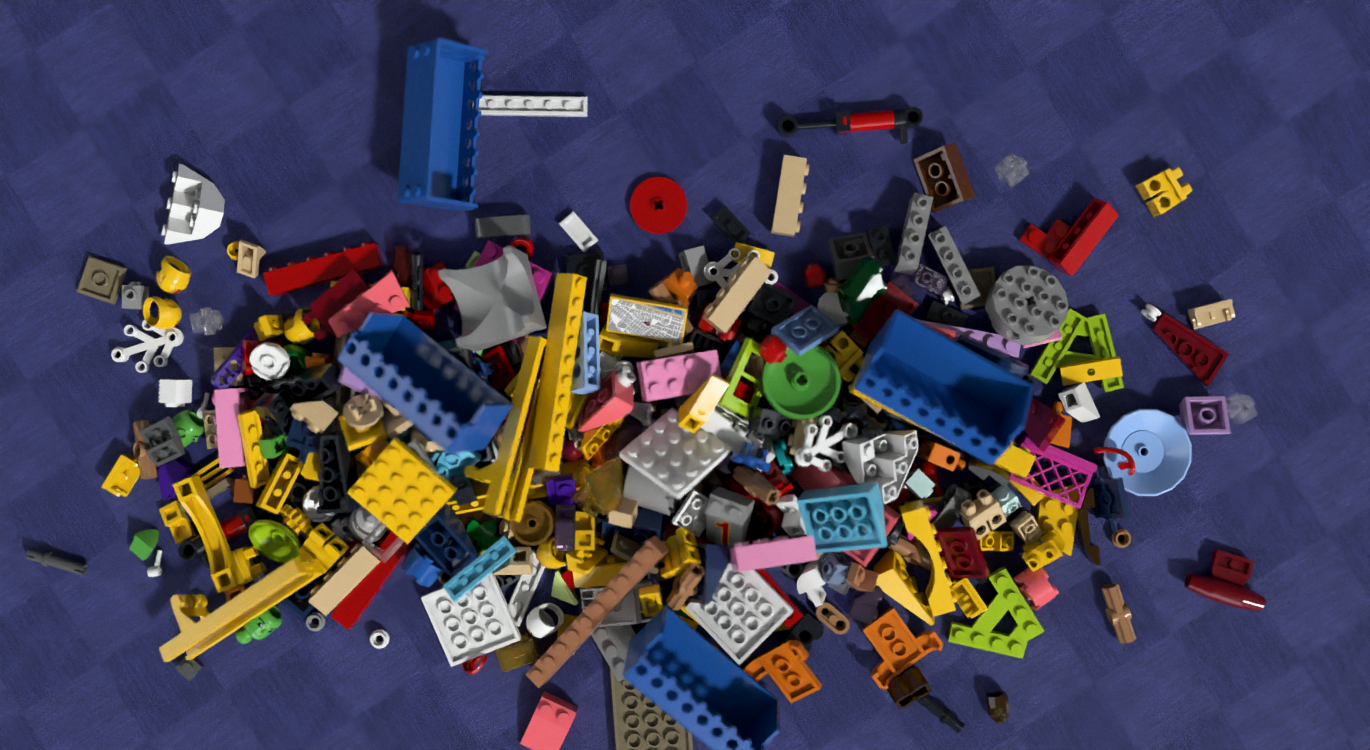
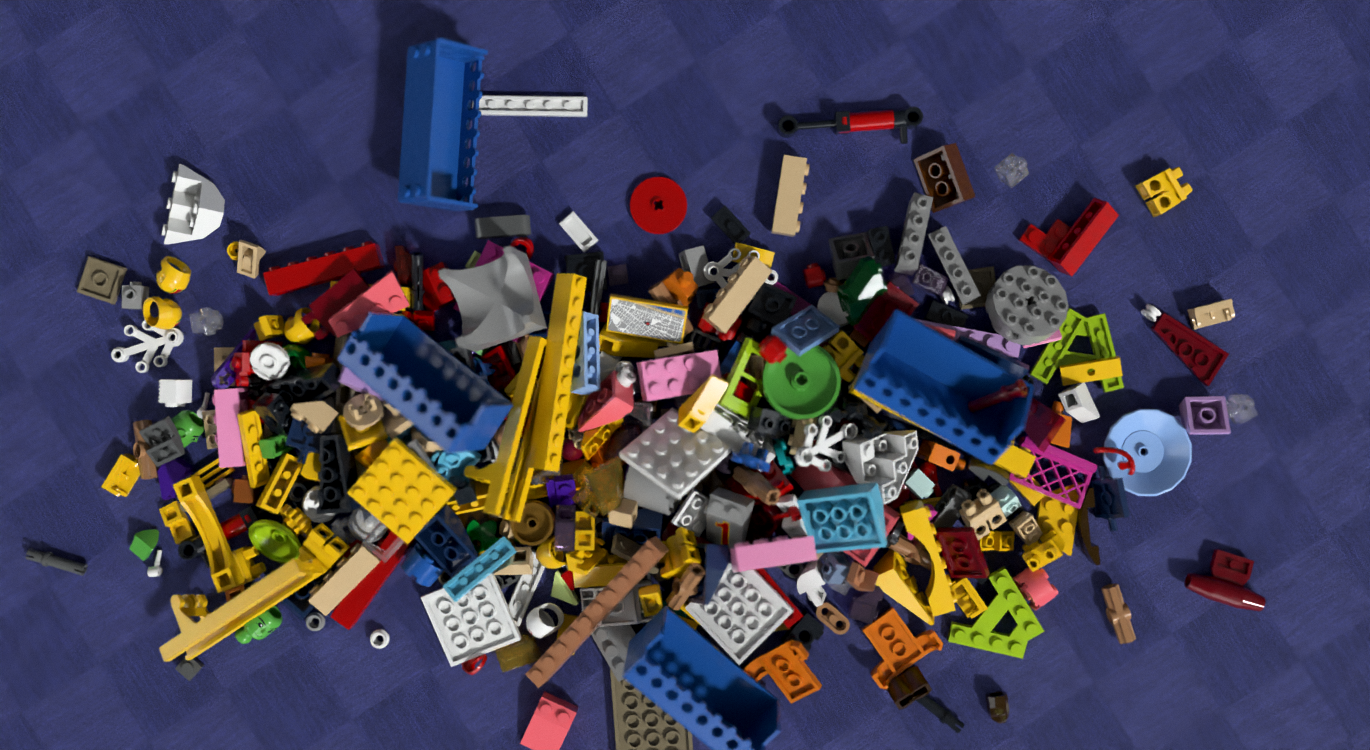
(241, 366): none -> red plate
(792, 512): none -> red hand
(1005, 394): none -> dark red pin
(1126, 538): medium nougat plate -> none

